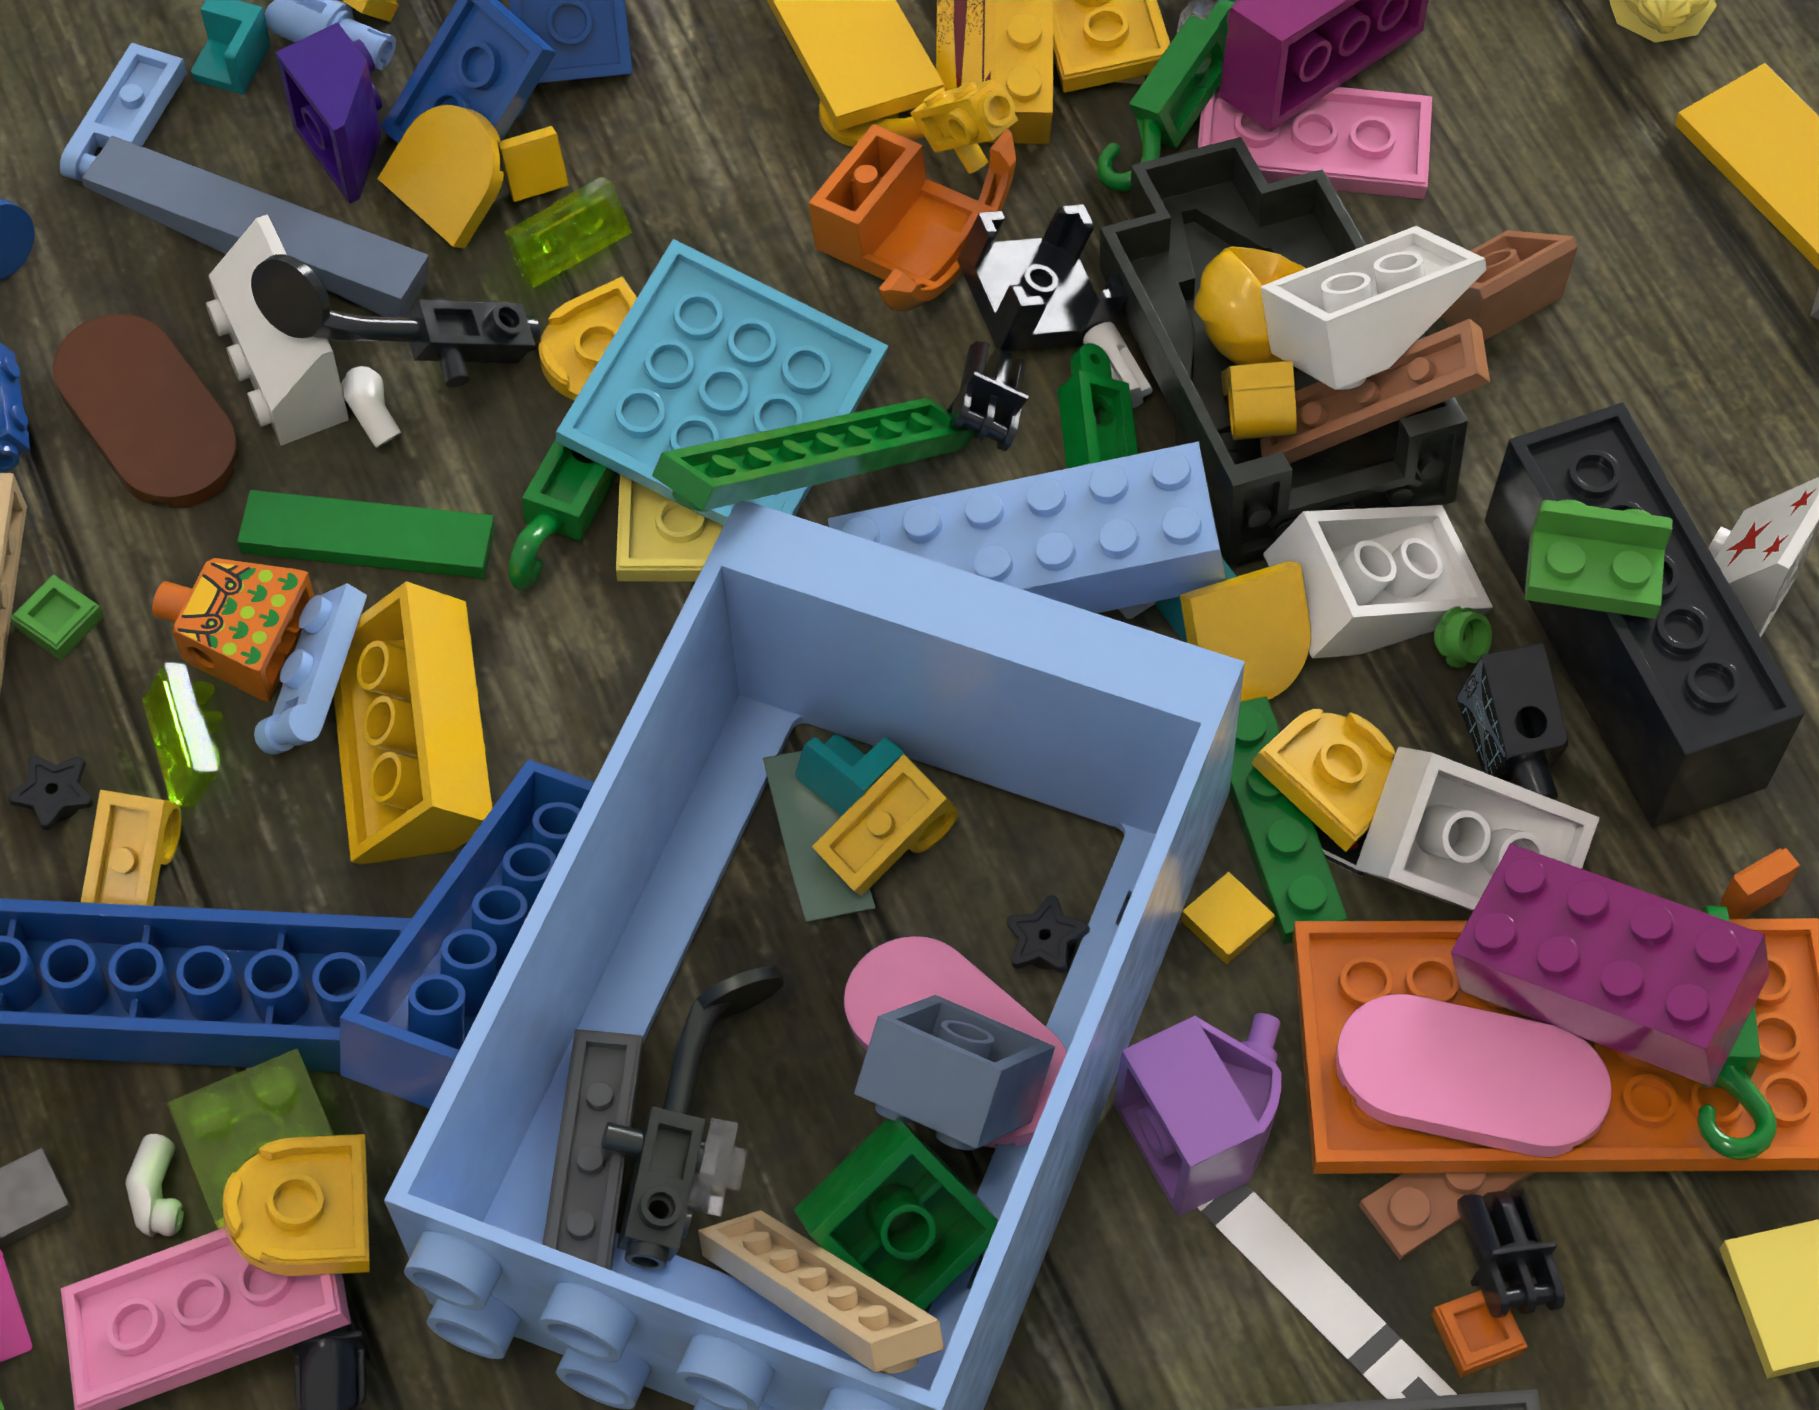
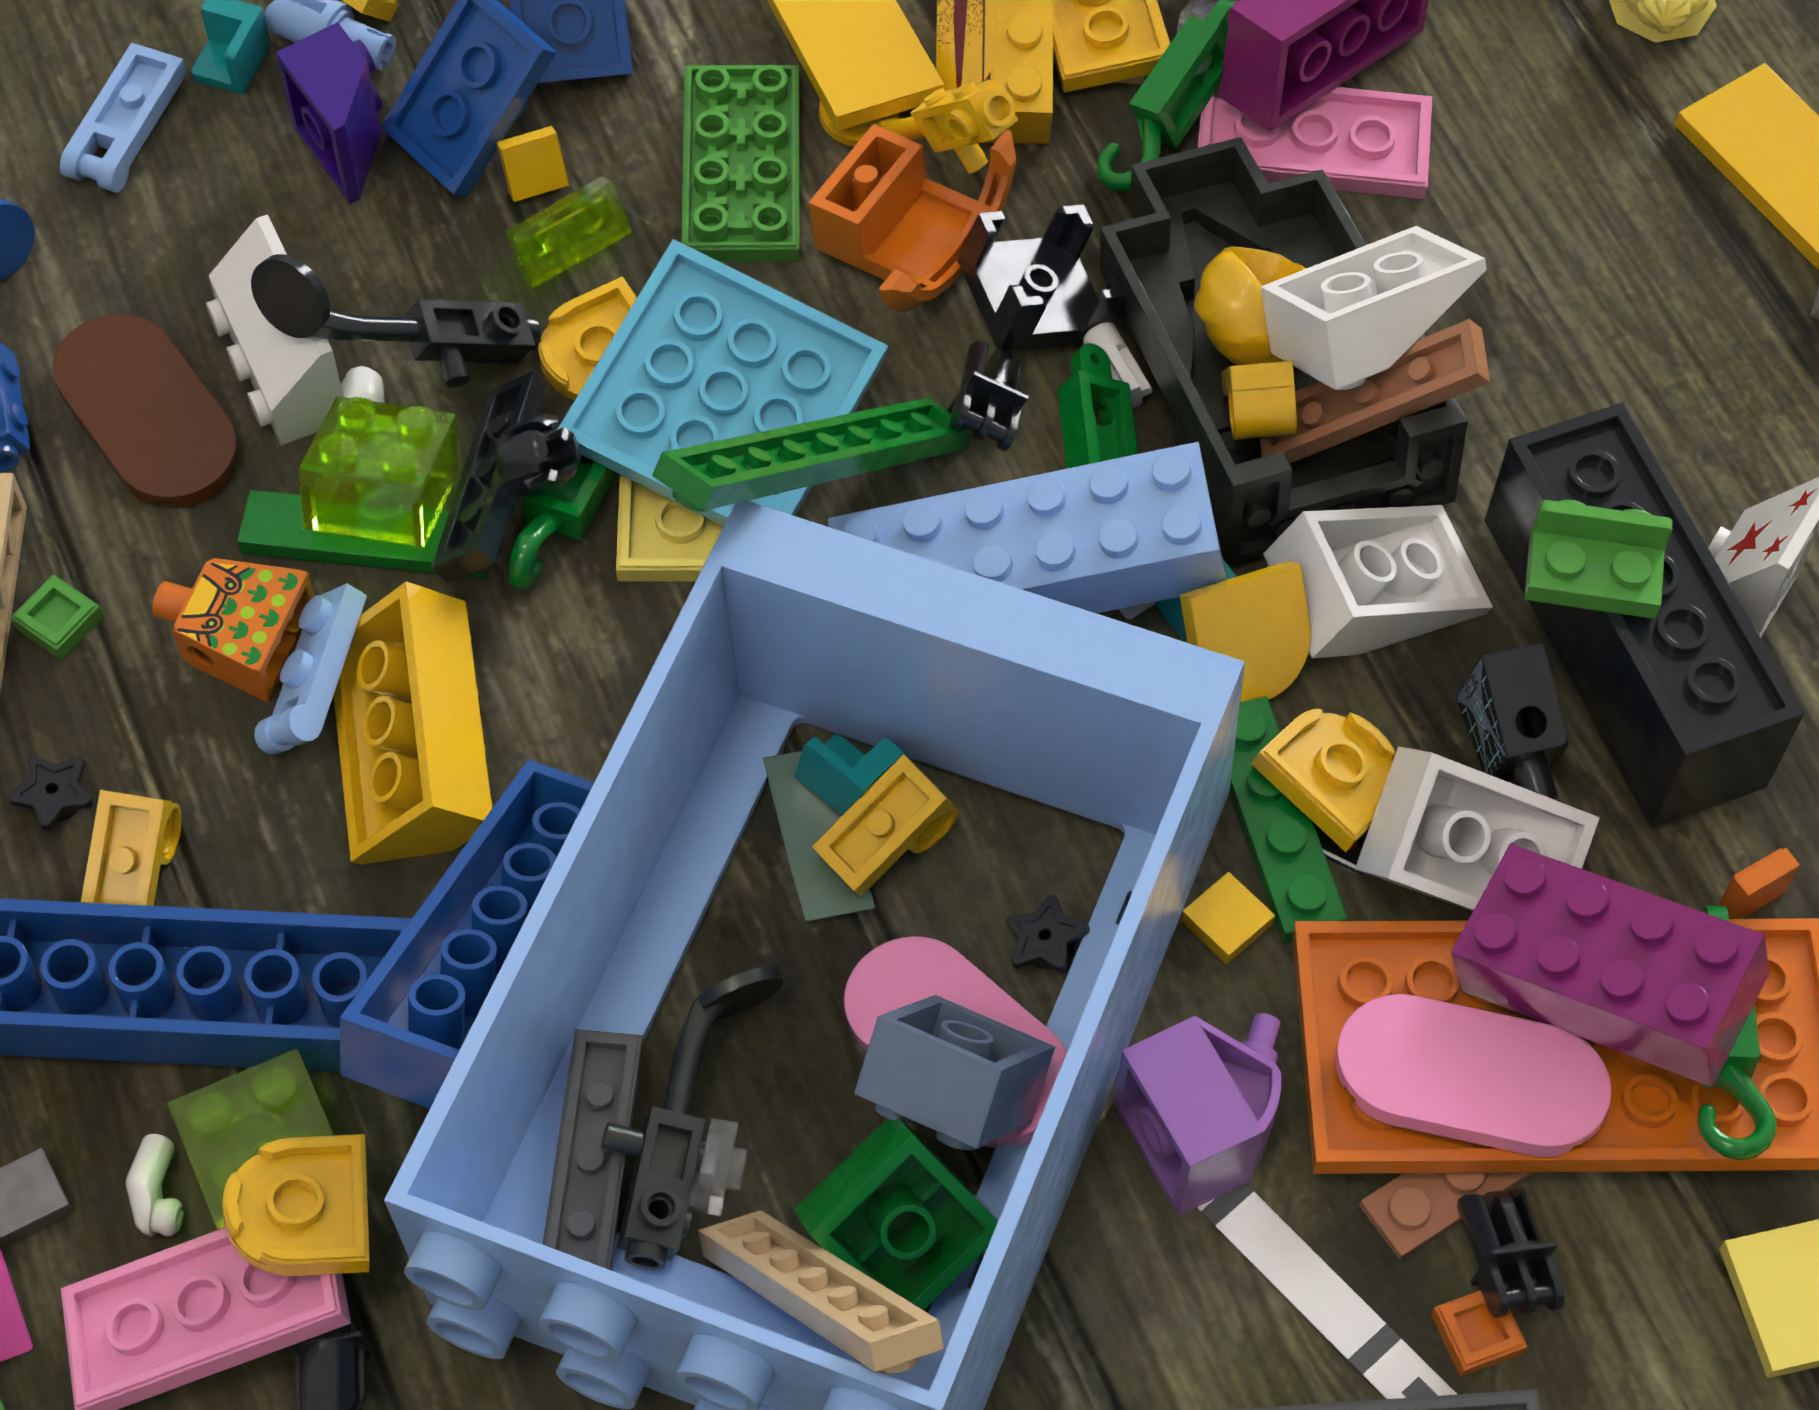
(182, 732): clear neon green plate -> none
(219, 210): sand blue slope -> none
(379, 471): none -> clear neon green brick
(447, 170): yellow tile -> none
(504, 463): none -> black plate
(741, 162): none -> bright green tile
(1462, 636): bright green plate -> none
(1520, 279): nougat slope -> none

